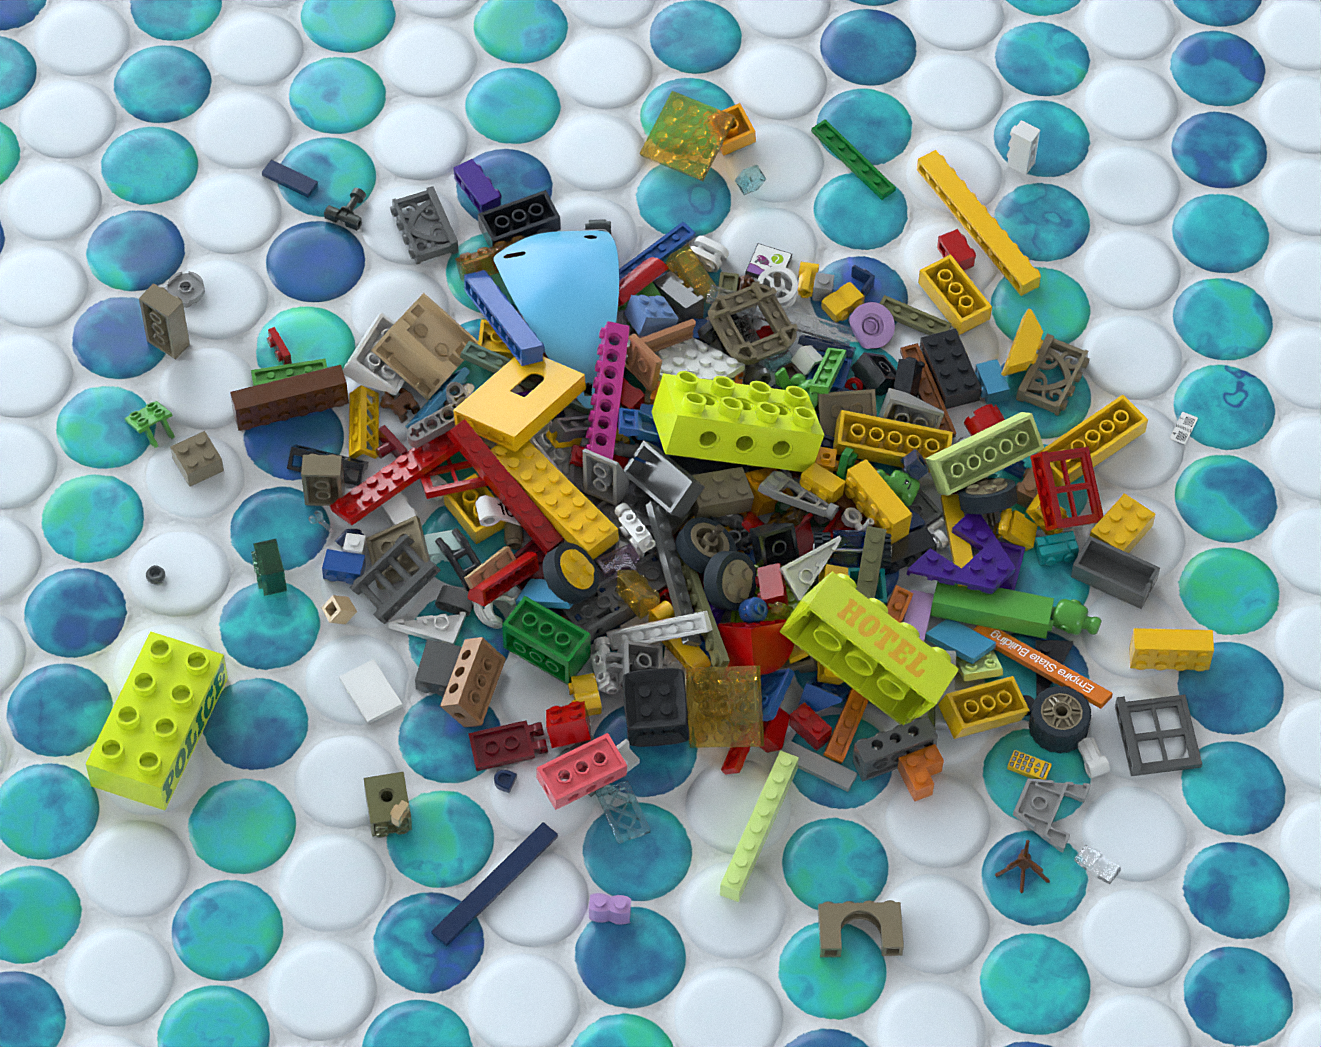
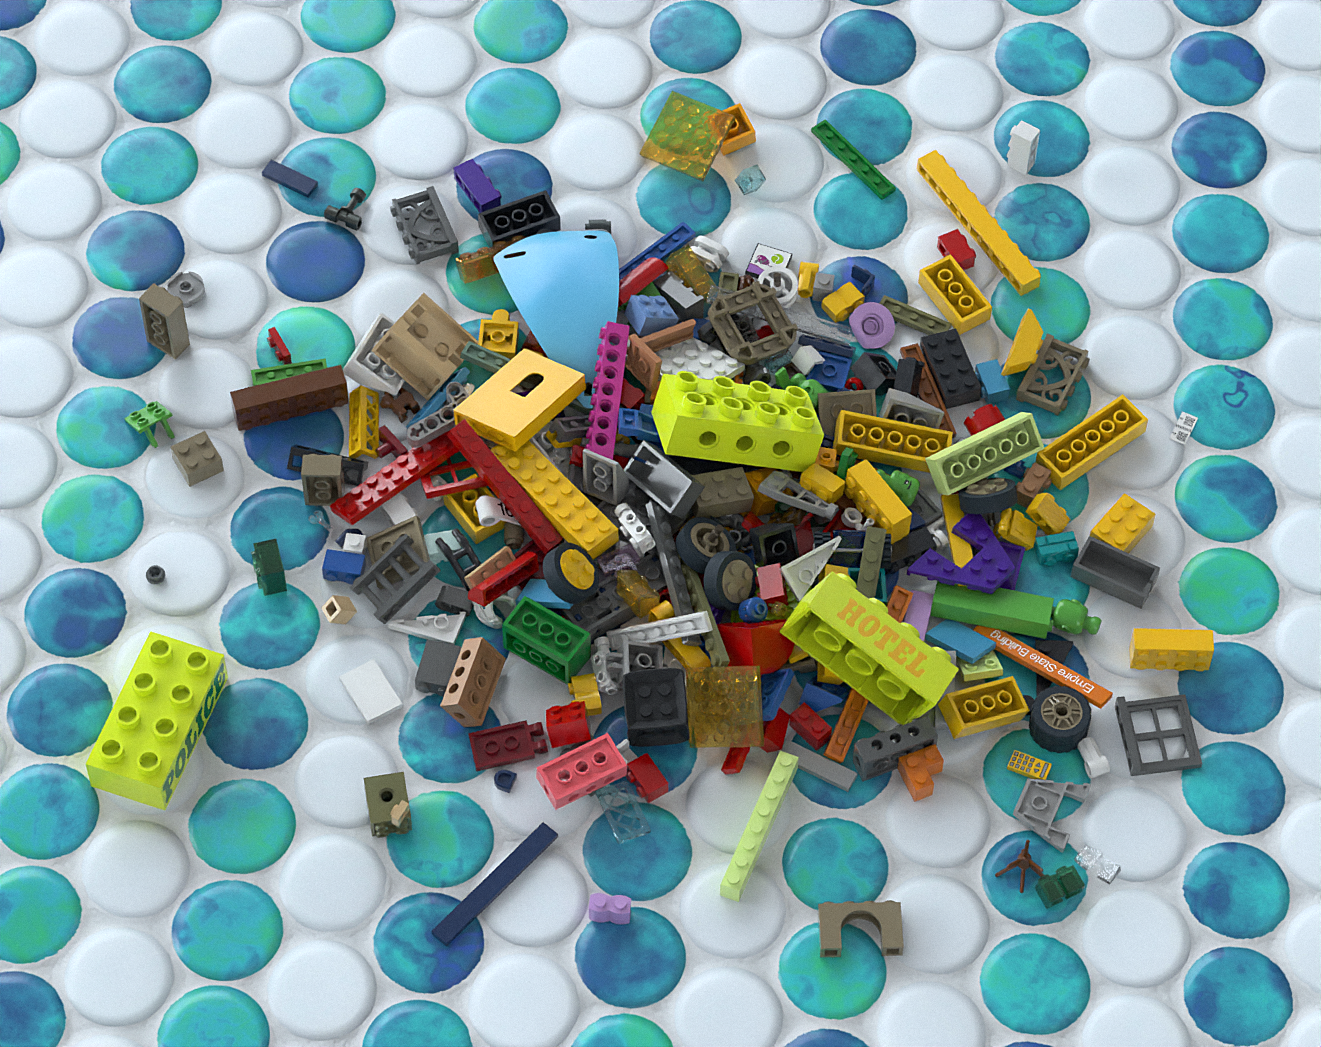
(503, 318): brick -> none
(647, 778): none -> red brick
(827, 371): bright green plate -> none
(915, 464): dark blue brick -> none
(1048, 492): red window -> none
(1063, 884): none -> clear green piece

